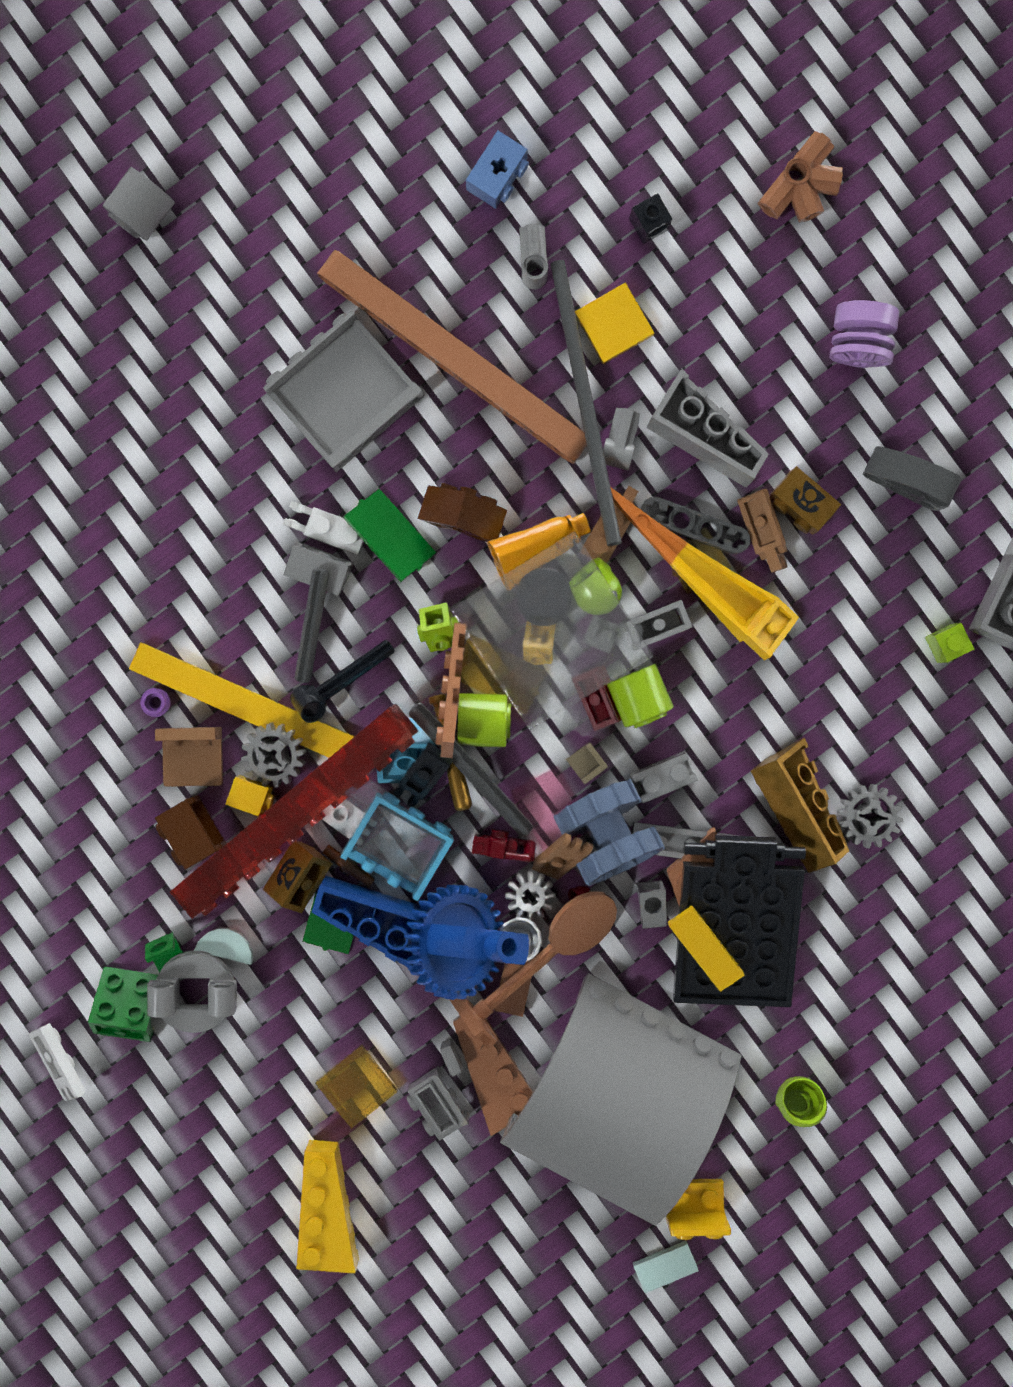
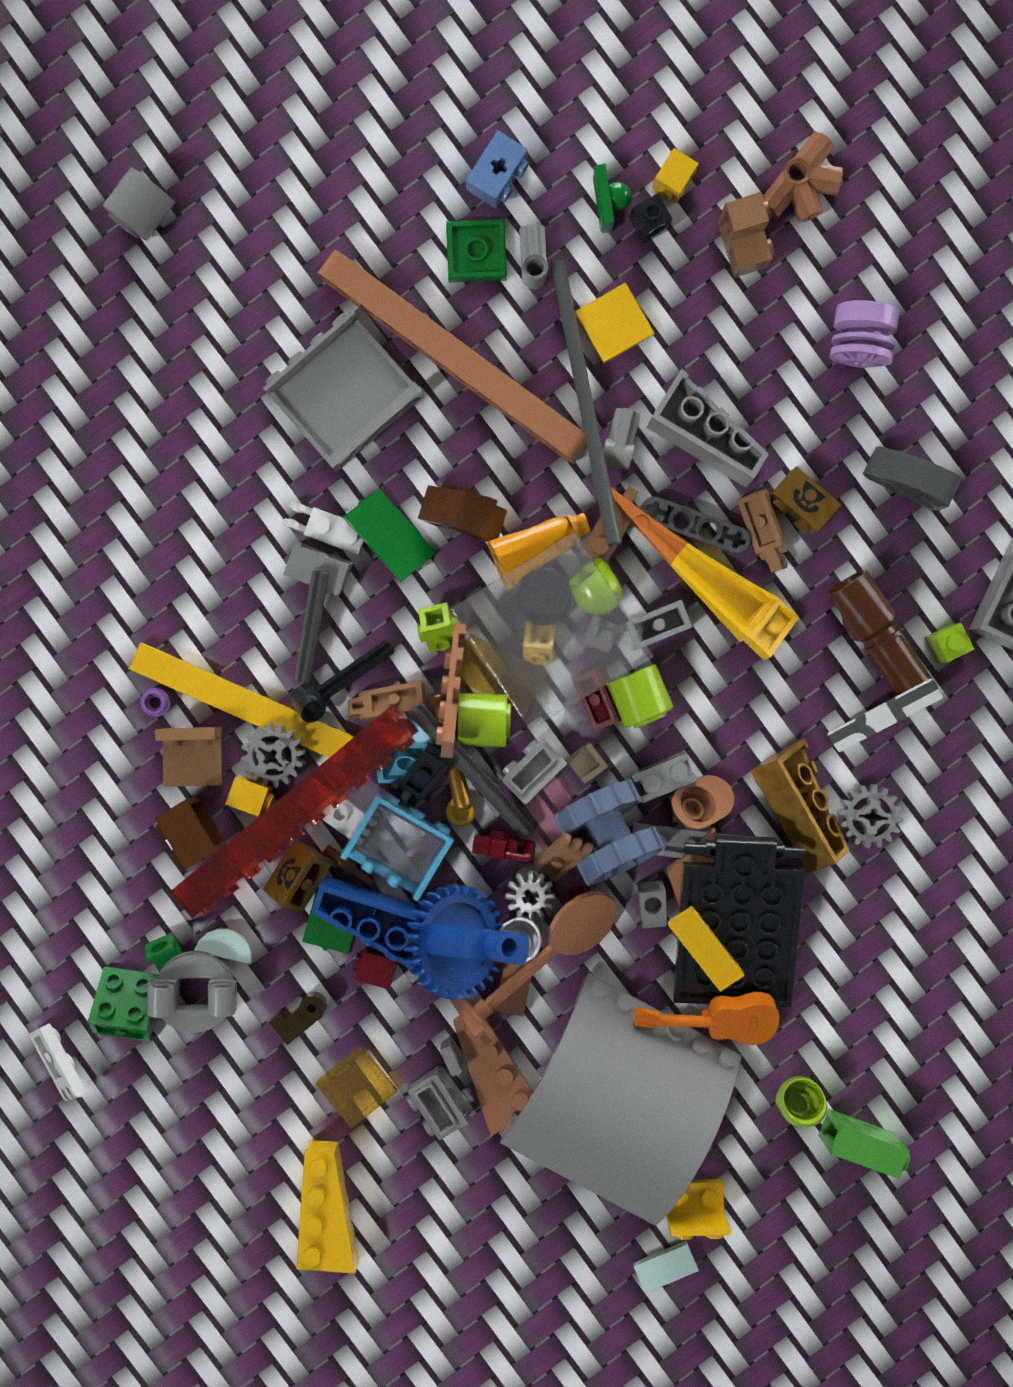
(301, 1018): none -> dark brown leg
(374, 968): none -> dark red brick
(375, 701): none -> medium nougat hinge
(459, 818): none -> yellow tile
(476, 250): none -> green tile
(533, 771): none -> light grey window
(609, 197): none -> green tile
(674, 176): none -> yellow brick
(702, 802): none -> nougat piece
(743, 234): none -> medium nougat brick
(744, 1018): none -> orange piece
(864, 1144): none -> bright green brick
(870, 620): none -> reddish brown piece
(885, 715): none -> sticker

